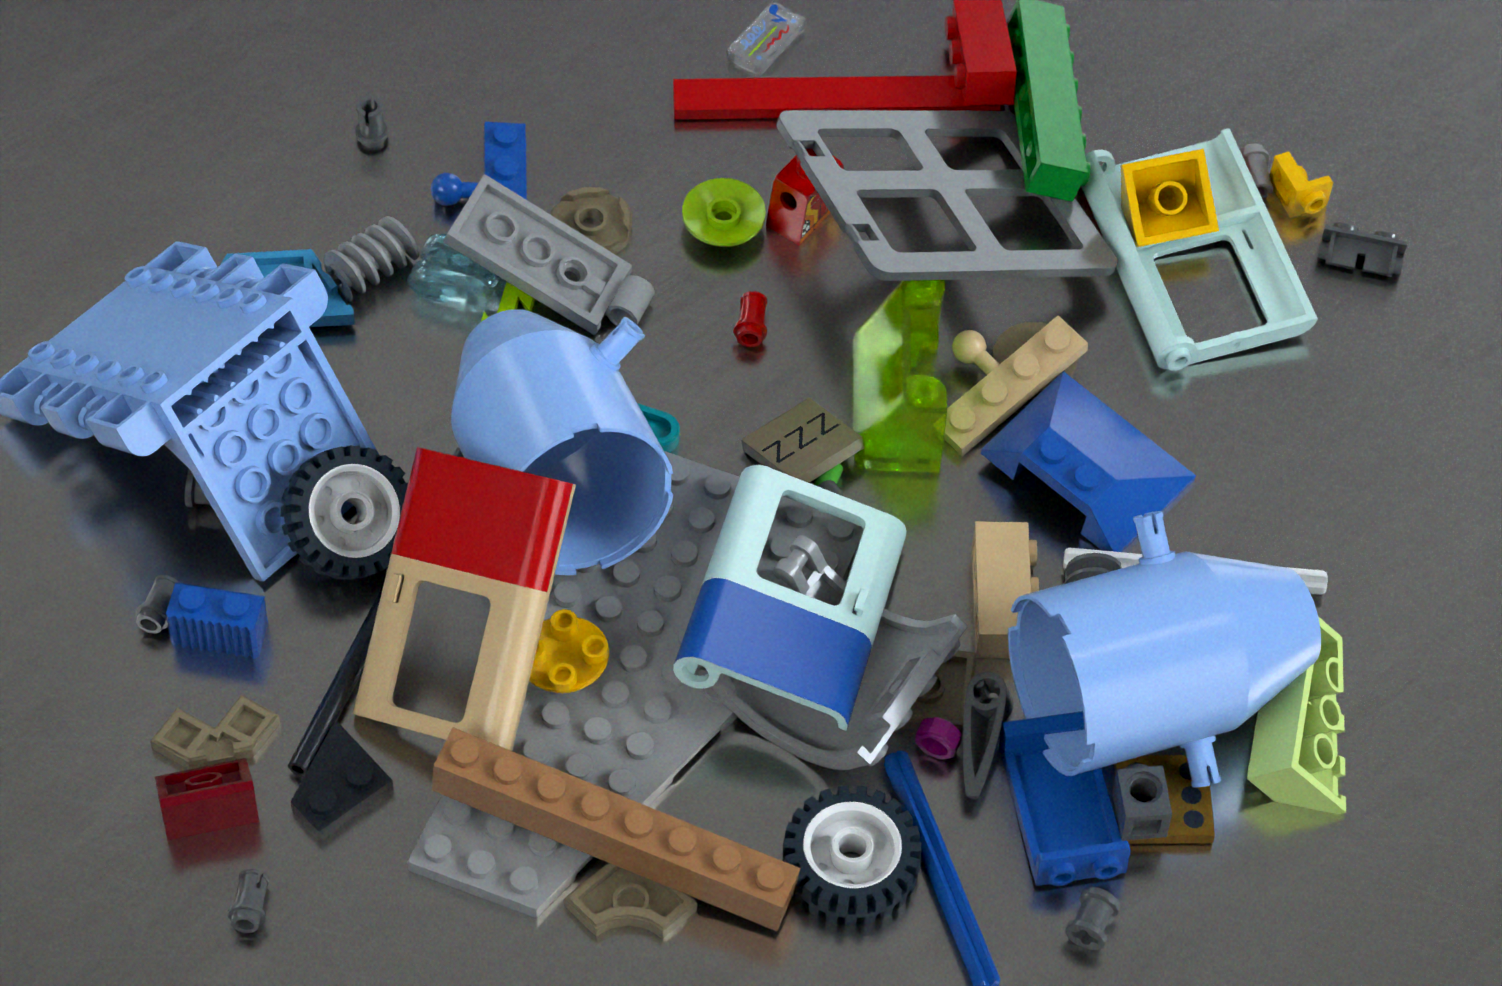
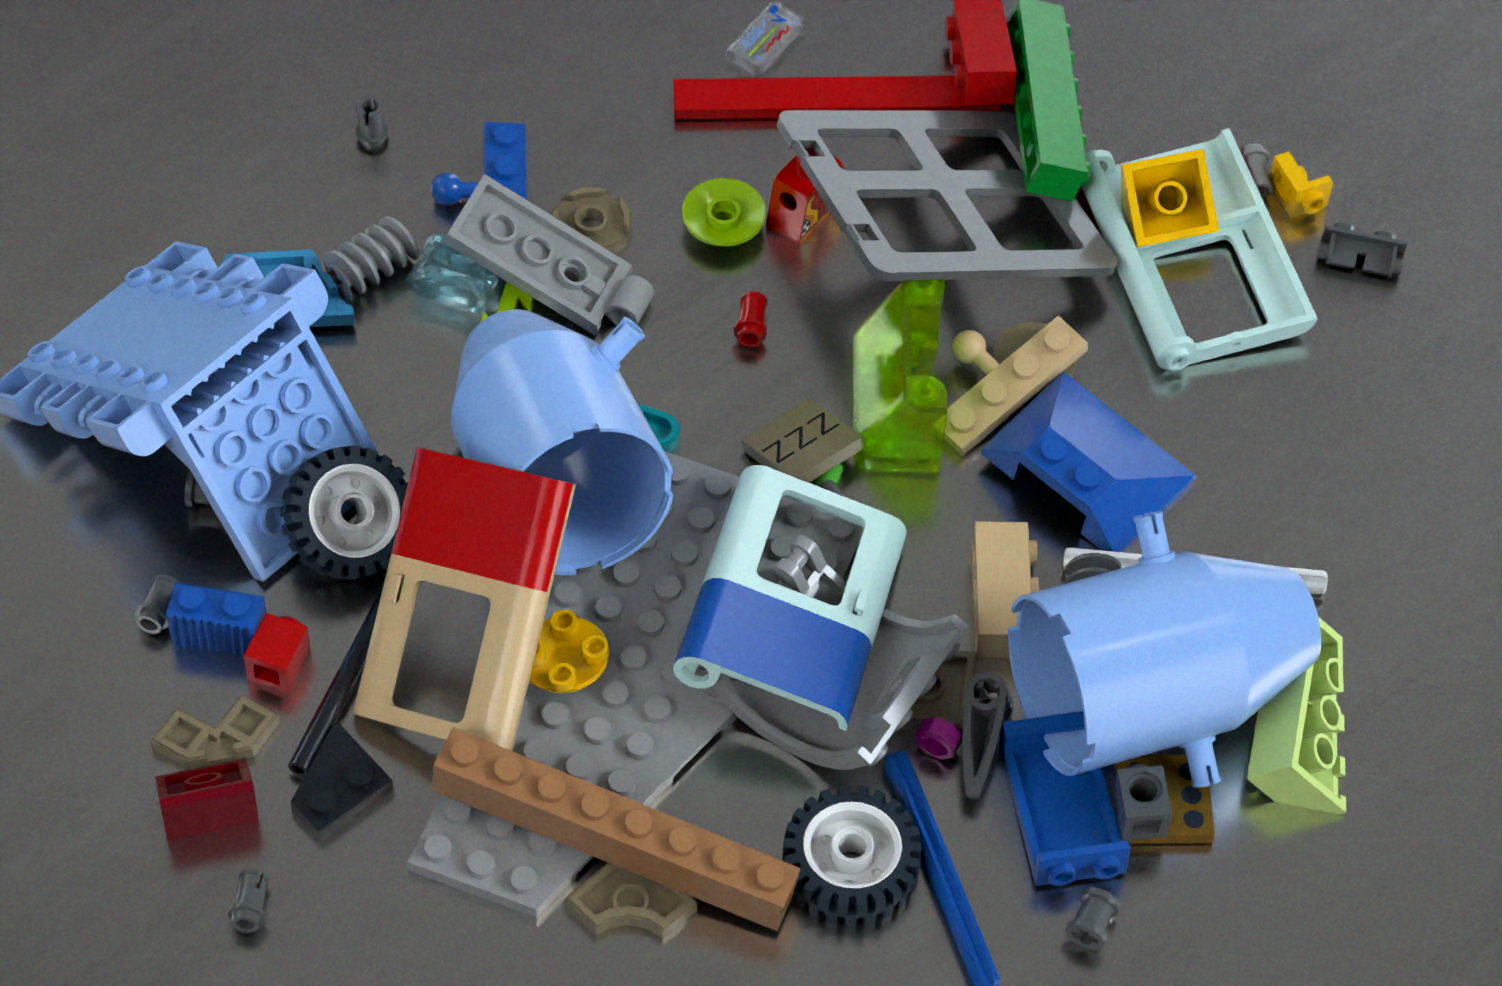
(277, 652): none -> red brick

